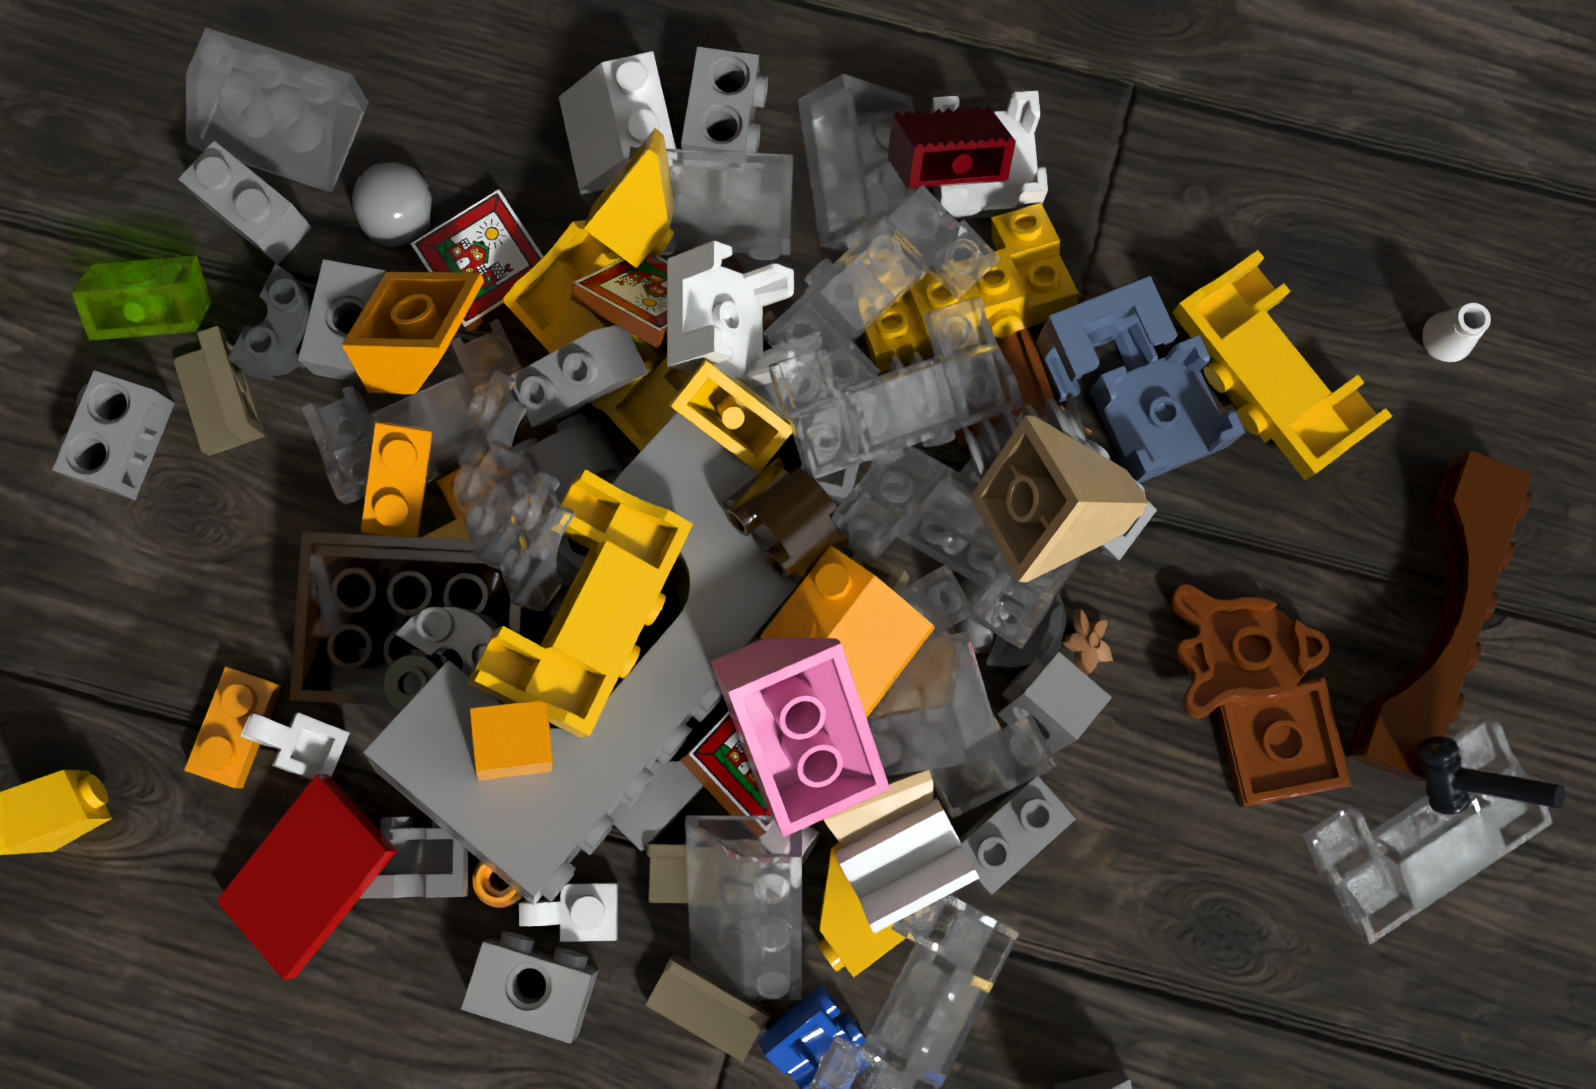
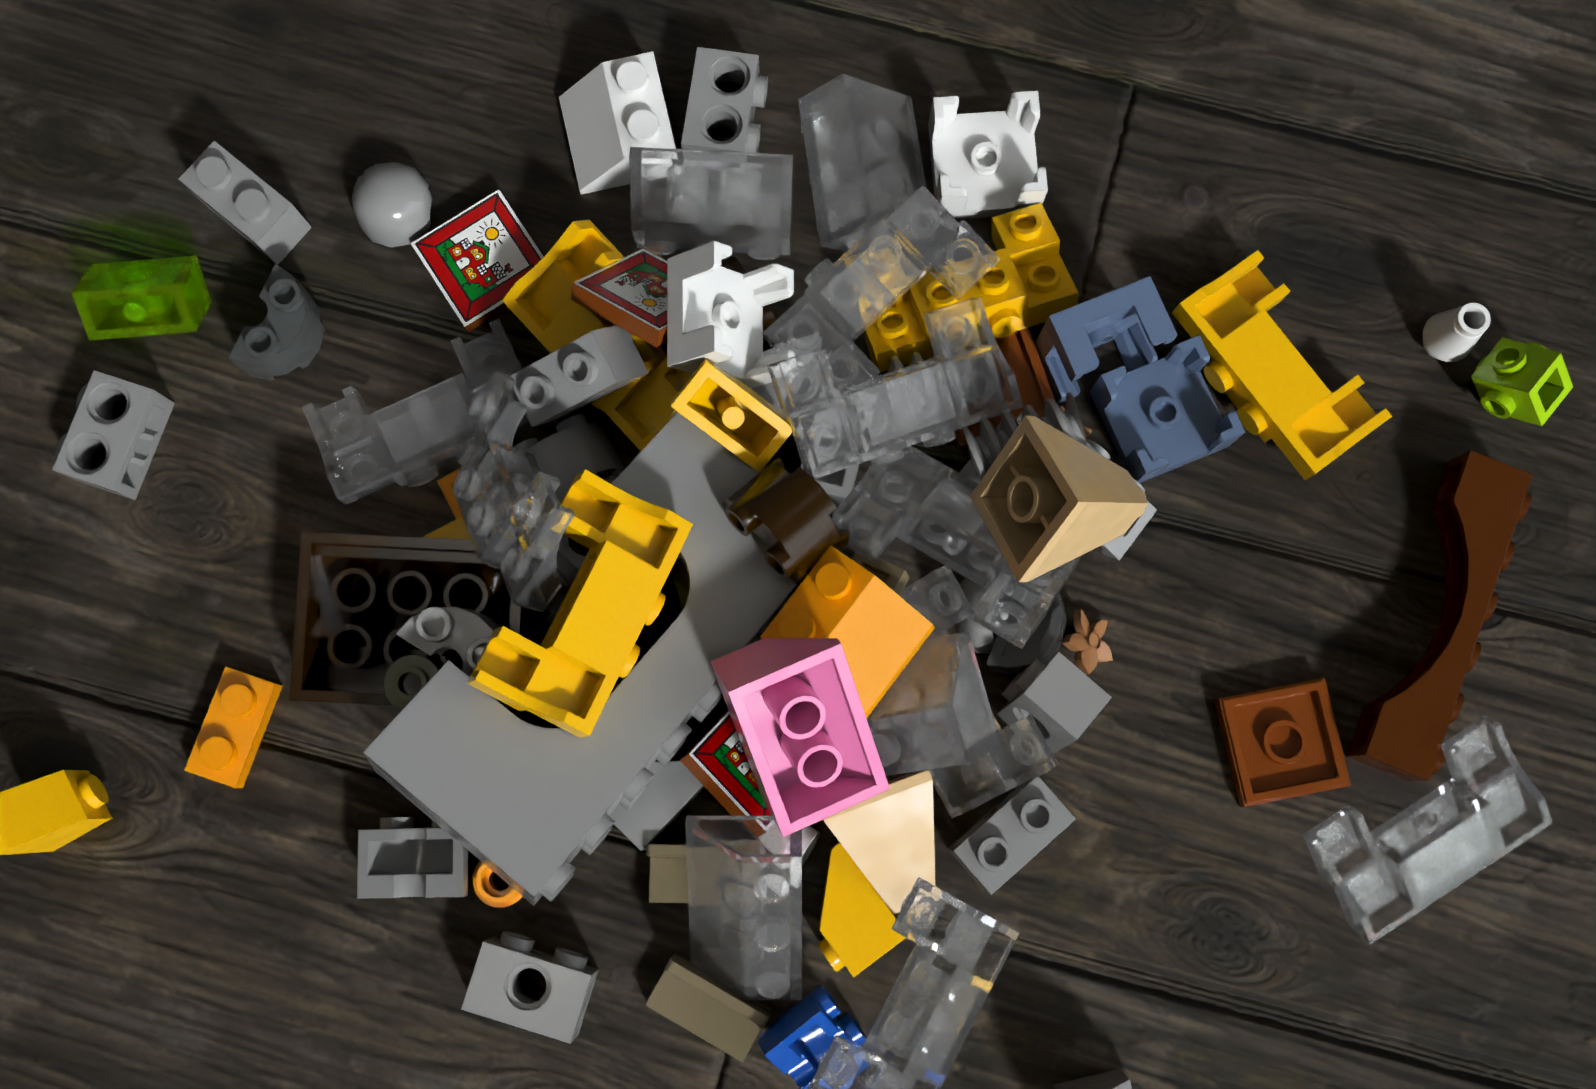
(218, 395): dark tan panel -> none
(272, 109): clear slope -> none
(303, 747): white plate -> none
(306, 876): red tile -> none
(338, 297): light grey brick -> none
(396, 480): light orange plate -> none
(408, 328): light orange slope -> none
(511, 740): light orange panel -> none
(583, 912): white plate -> none
(637, 205): yellow slope -> none
(906, 865): white panel -> none
(950, 147): dark red brick -> none
(1241, 650): dark orange tile -> none
(1450, 782): black piece -> none
(1522, 381): none -> lime brick

